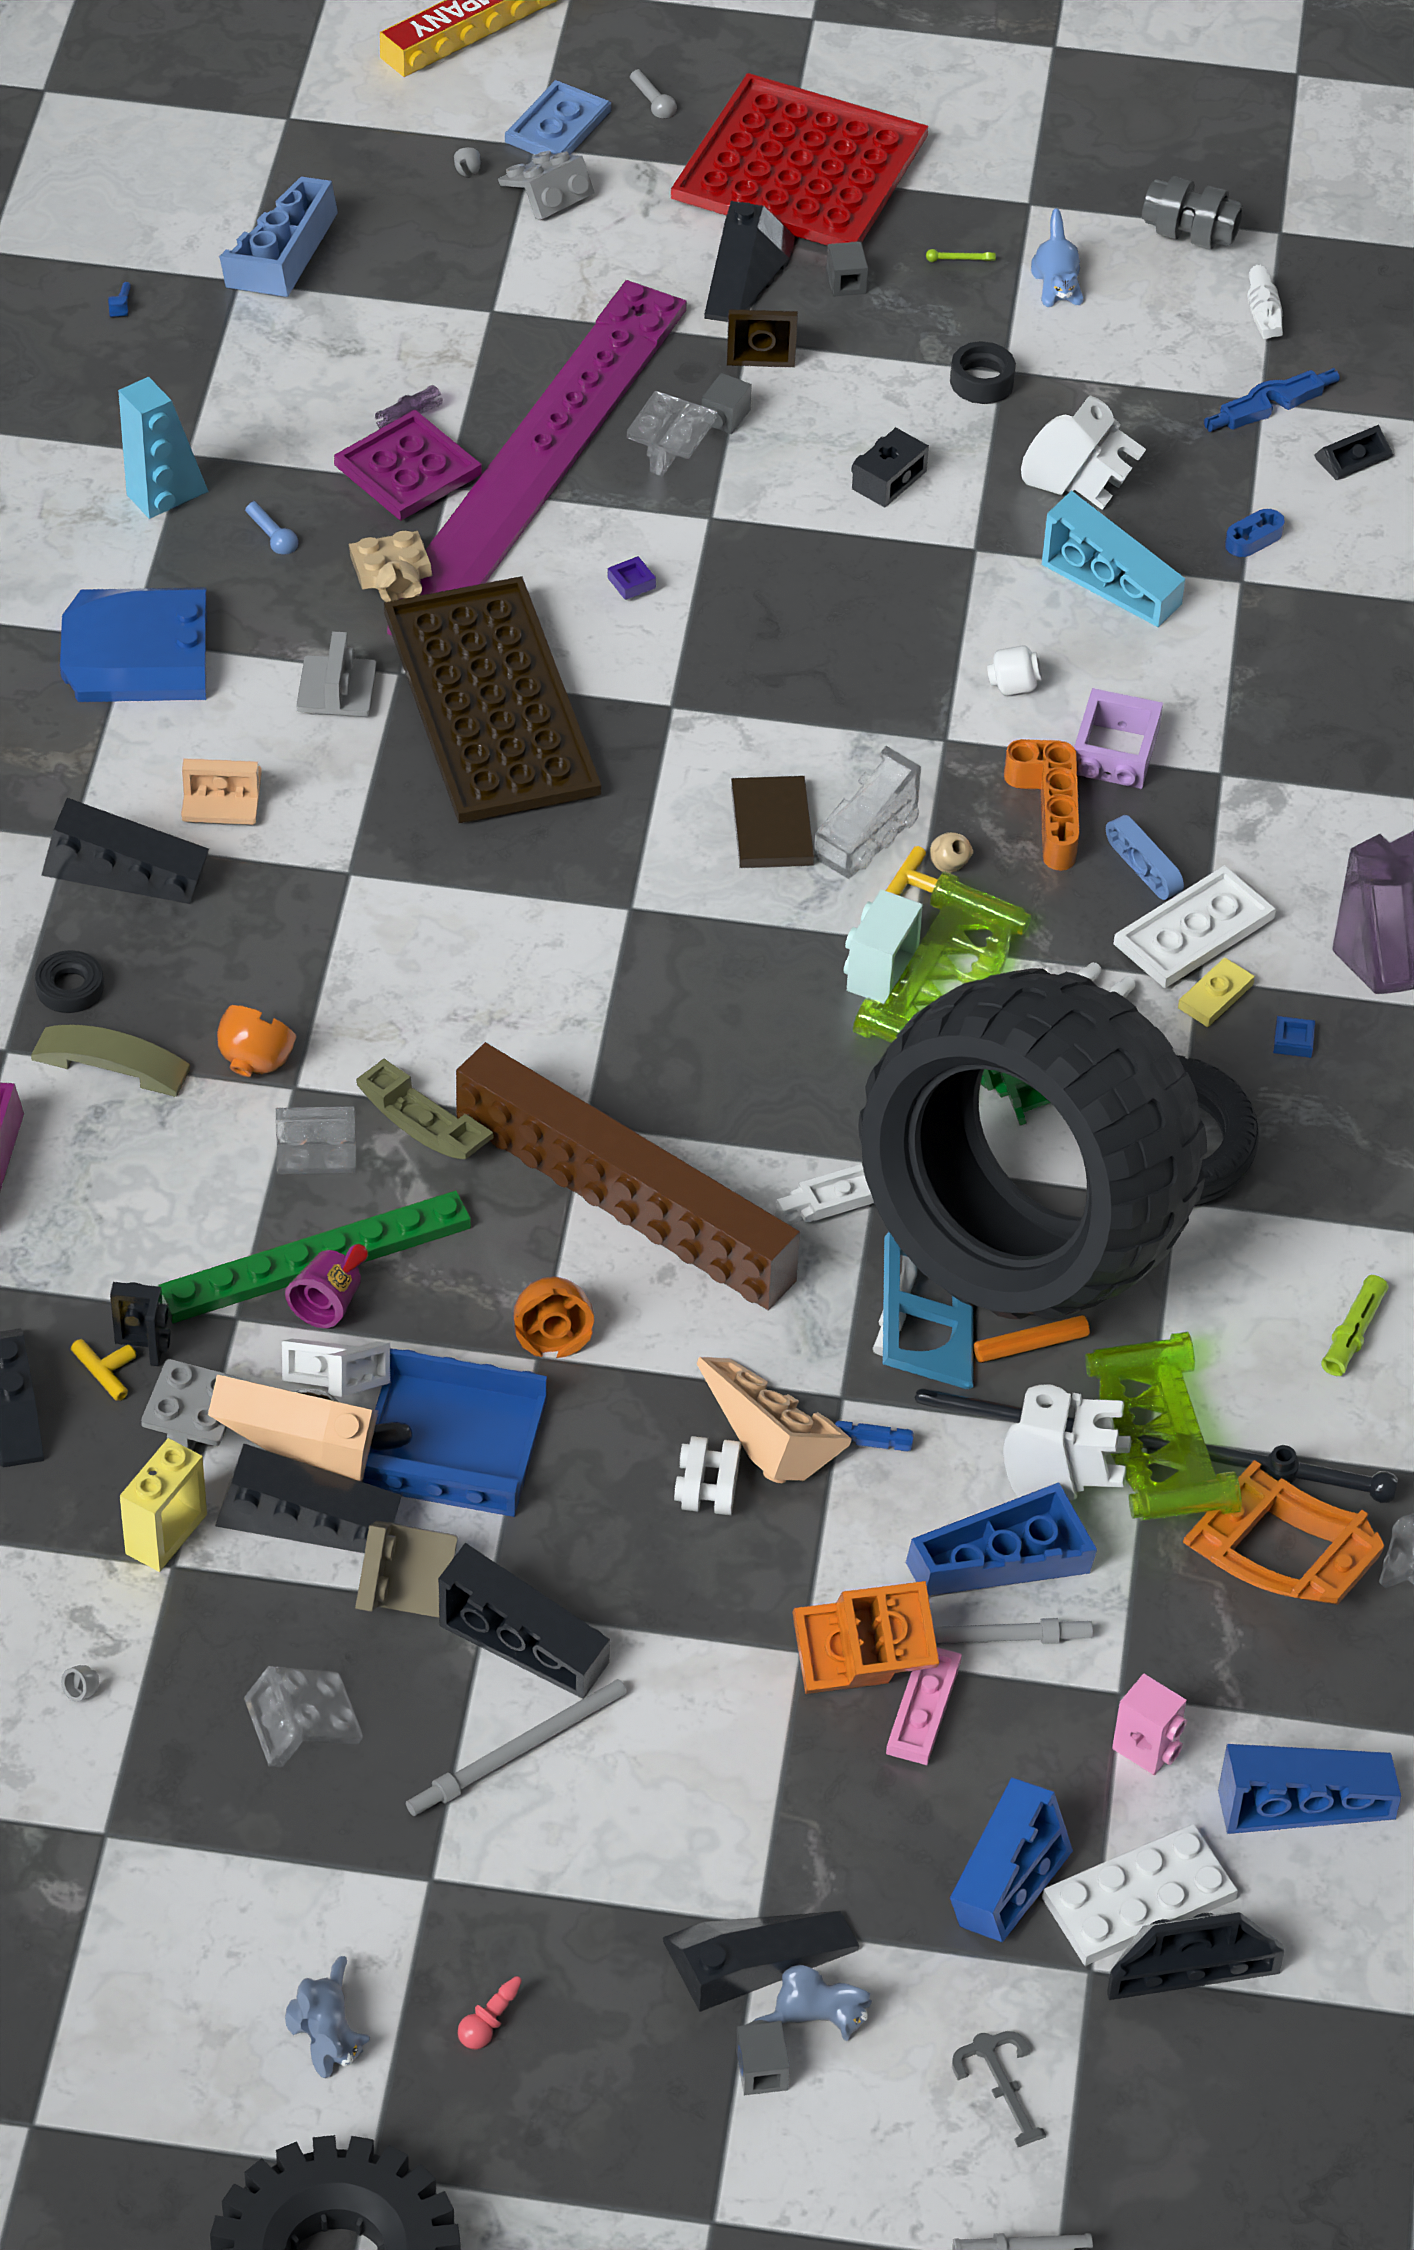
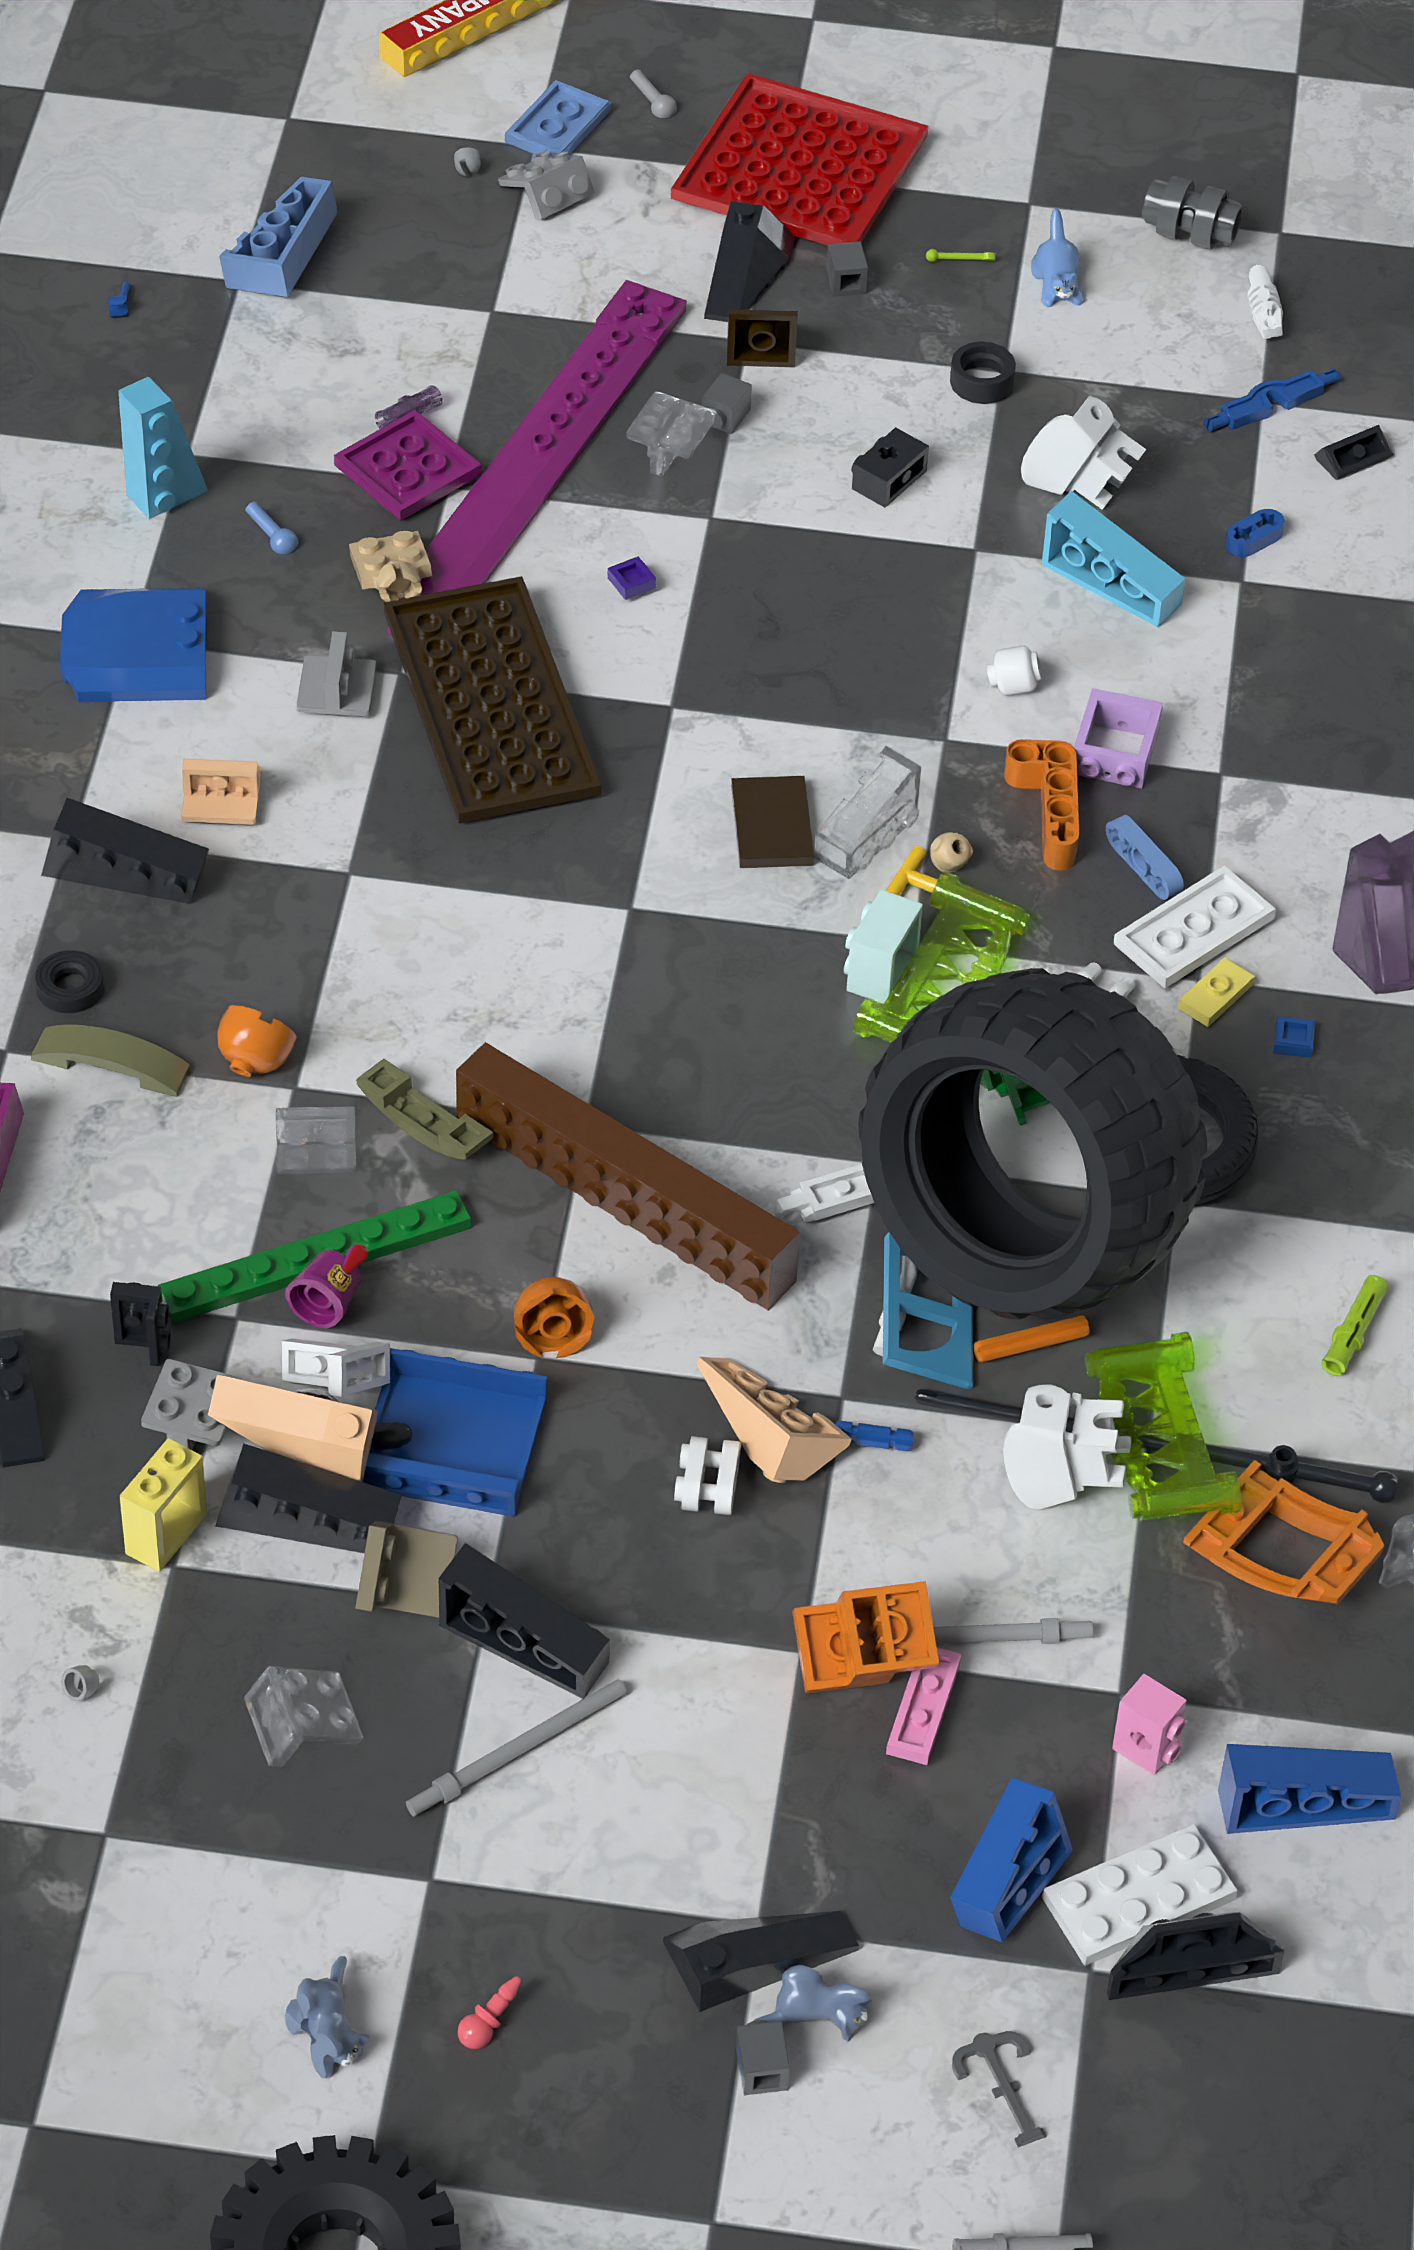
(103, 1368): yellow piece -> none
(1005, 1545): blue wedge -> none

